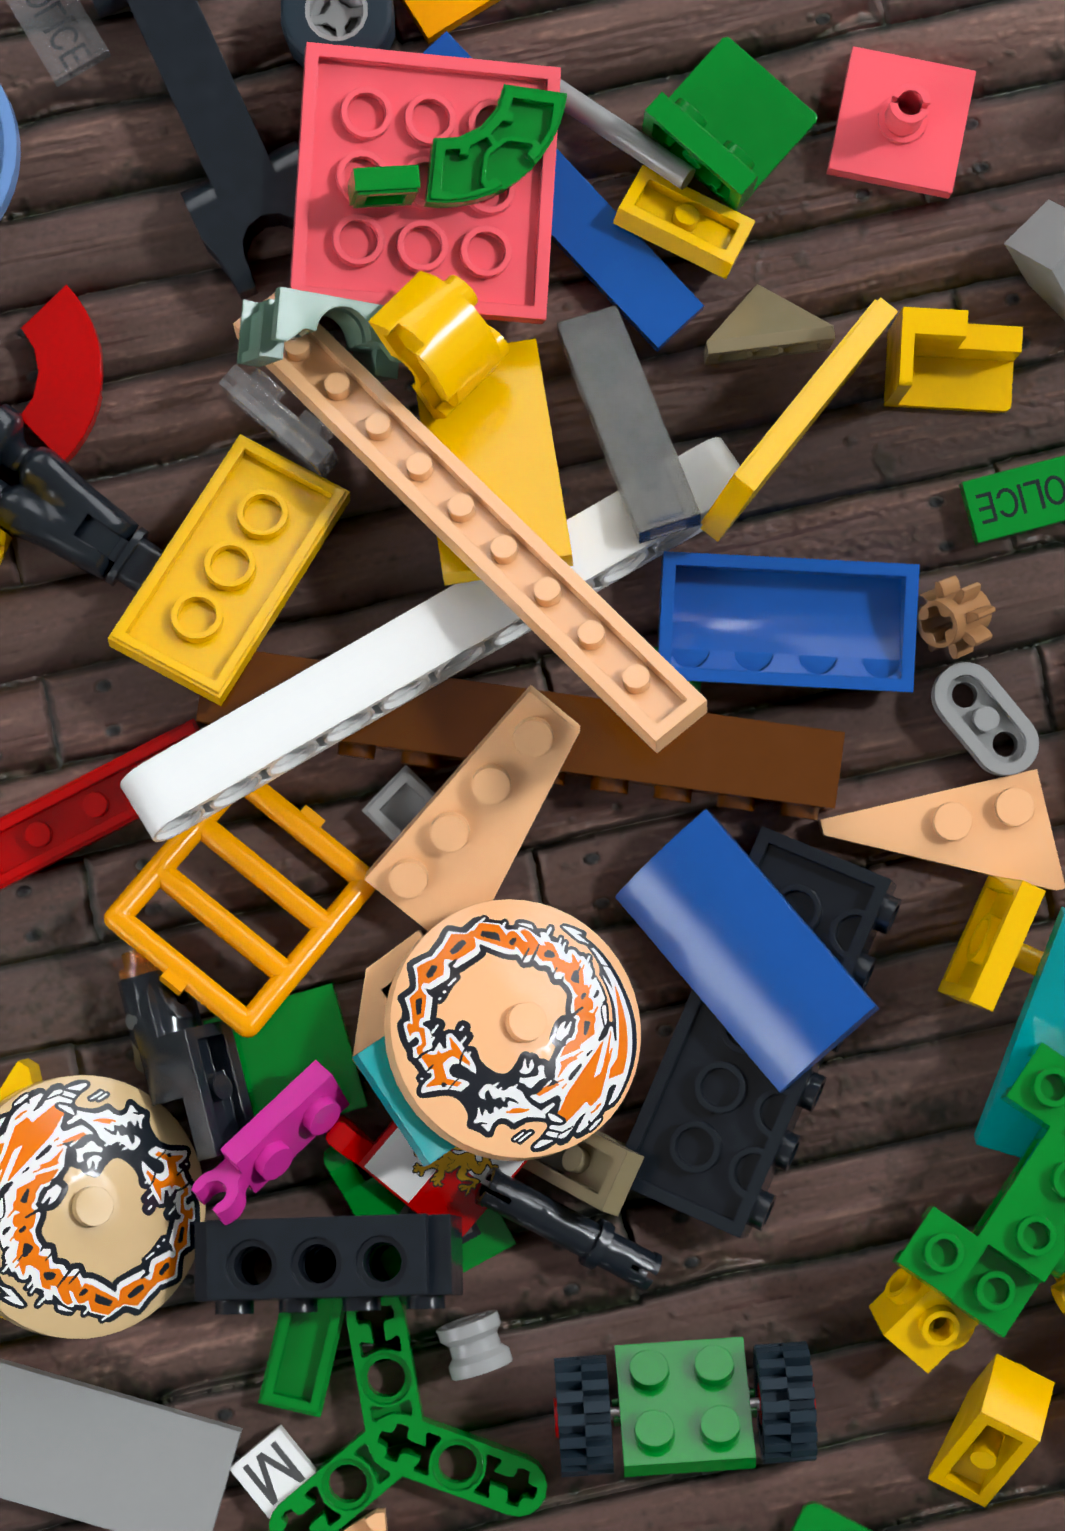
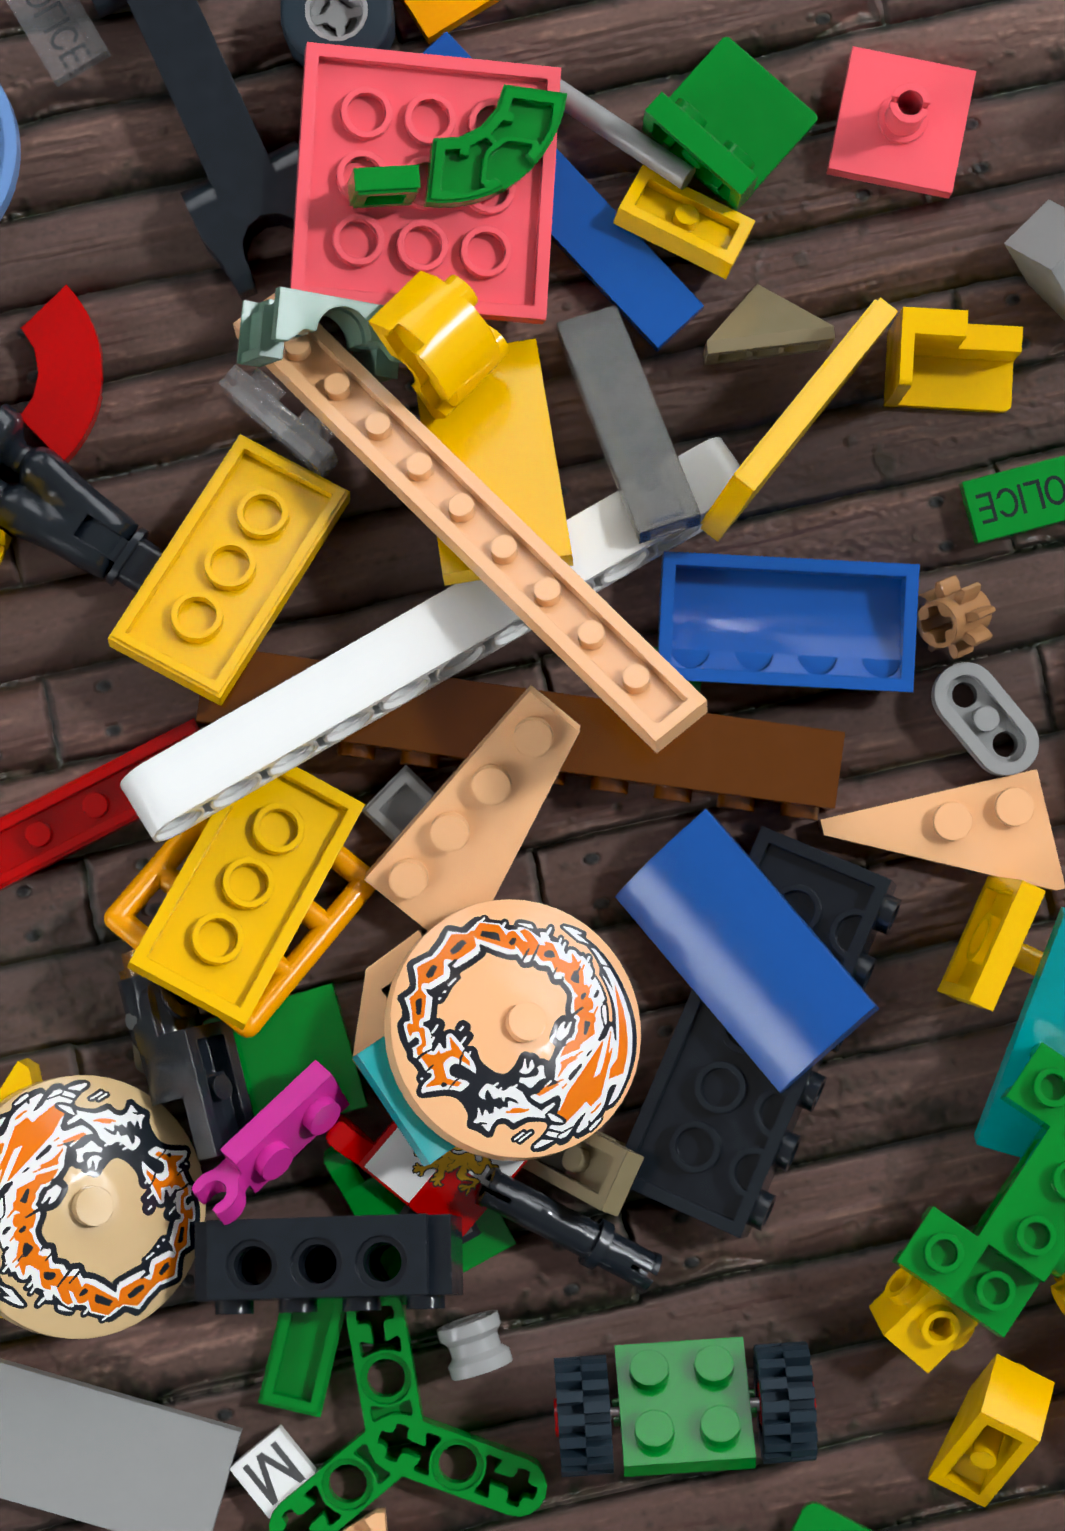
(245, 894): none -> yellow plate

